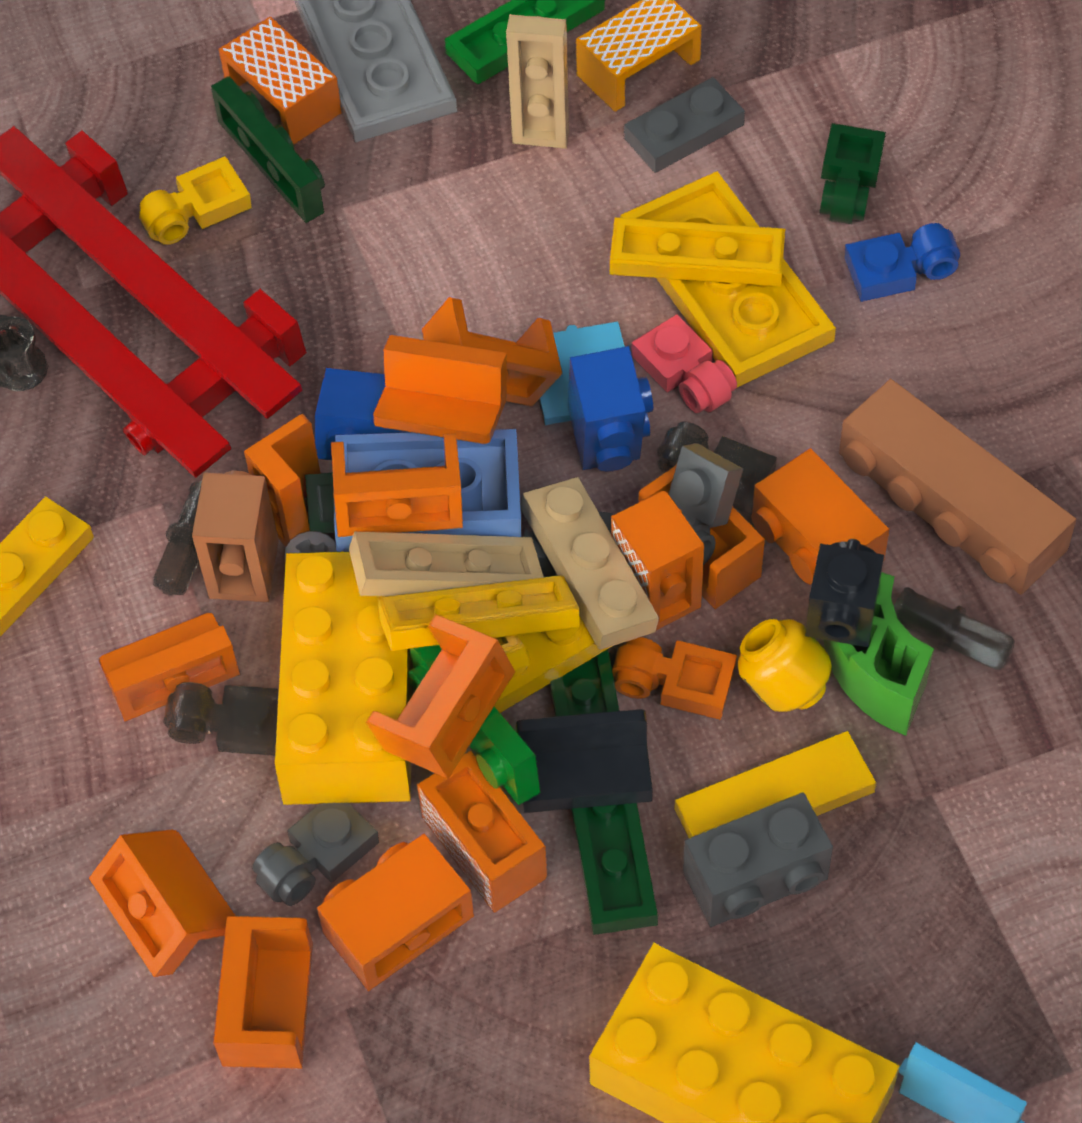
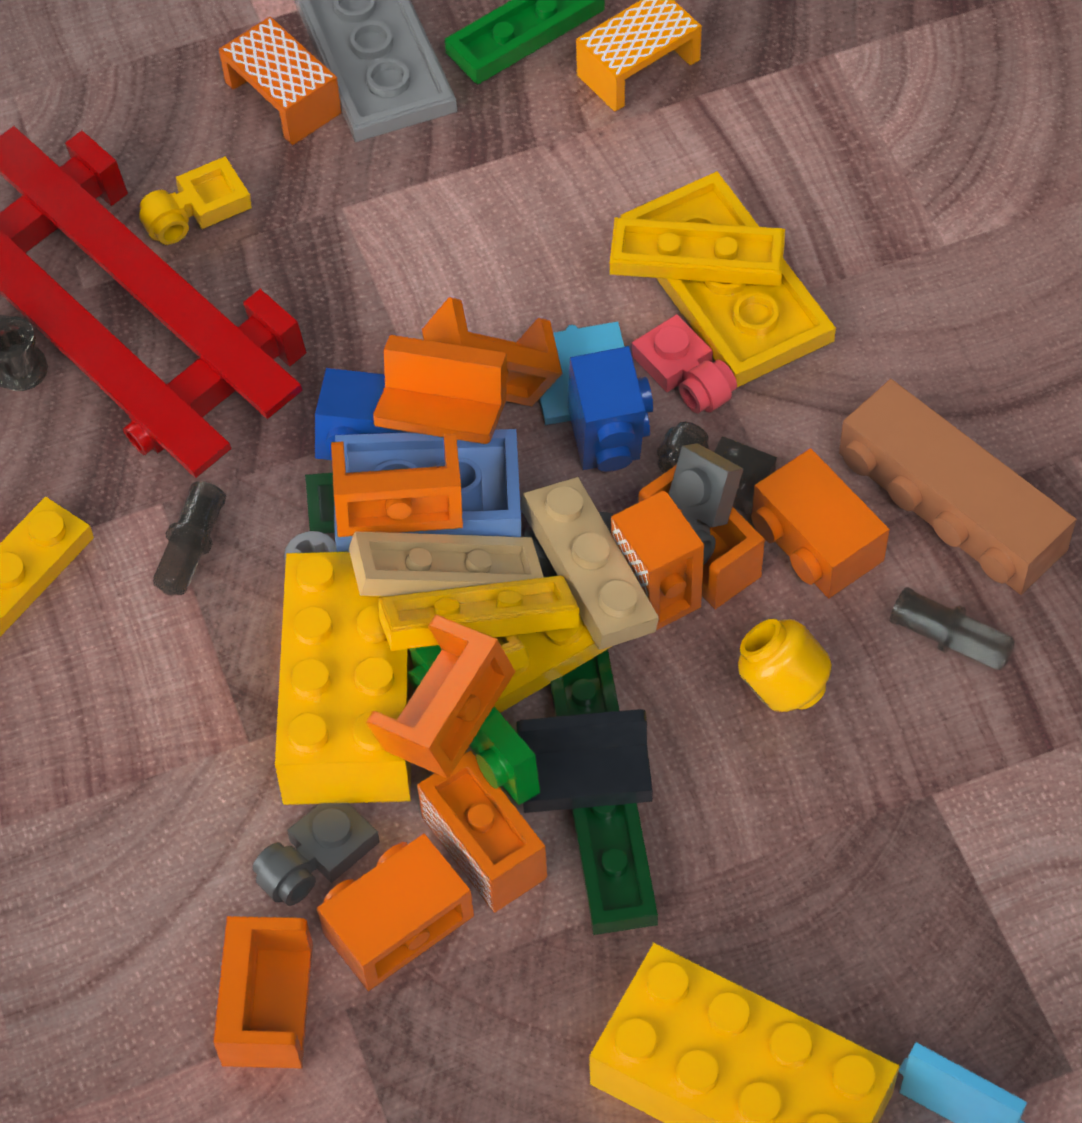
(152, 667): orange panel -> none
(160, 897): orange panel -> none
(235, 536): nougat brick -> none
(242, 722): clear smoke plate -> none
(269, 148): dark green plate -> none
(284, 461): orange panel -> none
(538, 80): tan plate -> none
(684, 124): dark grey plate -> none
(692, 680): orange plate -> none
(757, 859): dark grey brick -> none
(827, 773): yellow tile -> none
(844, 593): black brick -> none
(851, 161): dark green plate -> none
(888, 268): blue plate -> none
(889, 673): bright green brick -> none

